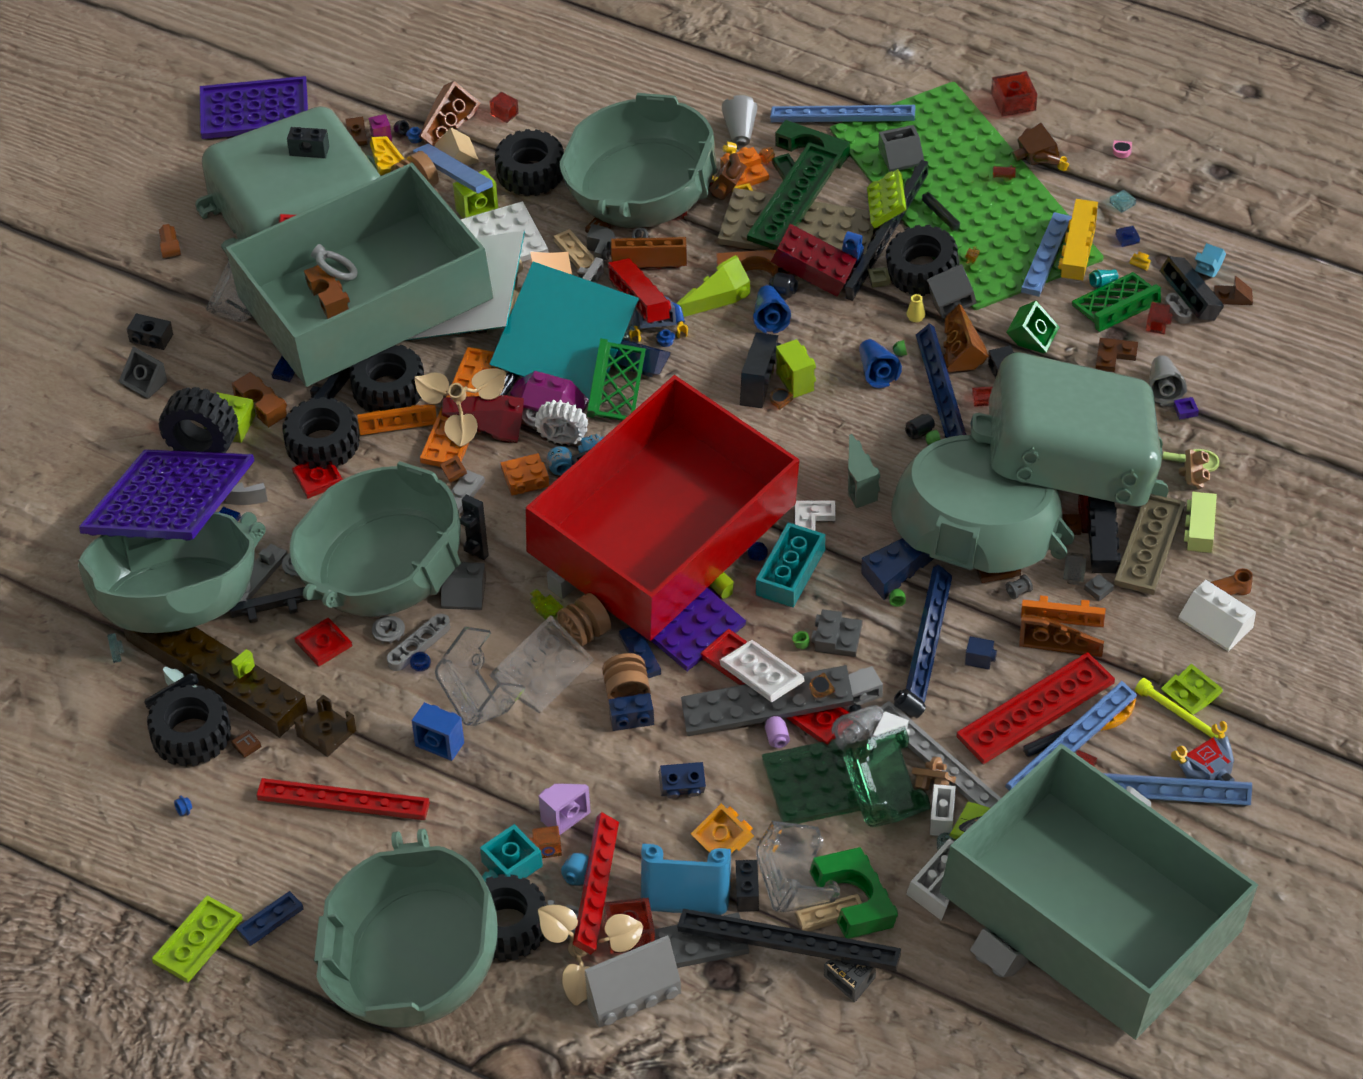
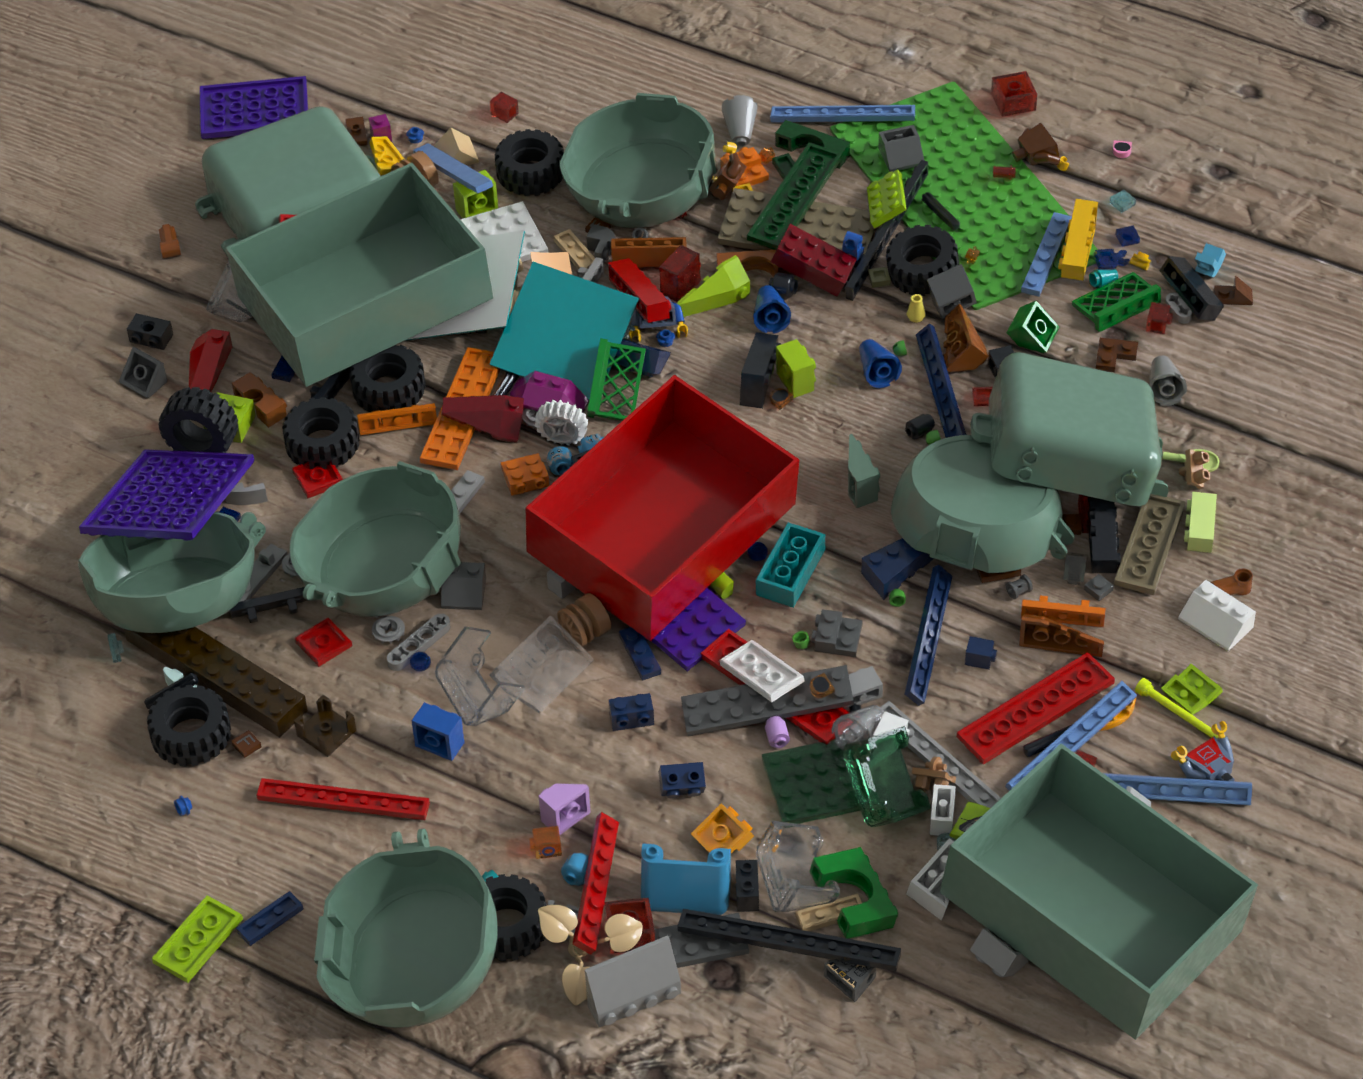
(208, 358): none -> red wedge
(243, 664): lime plate -> none
(308, 142): black brick -> none
(320, 254): light grey piece -> none
(329, 291): dark orange arch -> none
(401, 125): black hinge -> none
(450, 109): dark orange wedge -> none
(453, 469): dark orange tile -> none
(460, 427): tan plant -> none
(475, 528): black hinge -> none
(511, 854): teal brick -> none
(545, 605): clear neon green plate -> none
(625, 676): medium nougat wheel -> none
(680, 273): none -> clear red brick
(810, 511): white plate -> none
(909, 703): black brick -> none
(1109, 259): none -> clear blue plate
(1185, 408): dark purple plate -> none

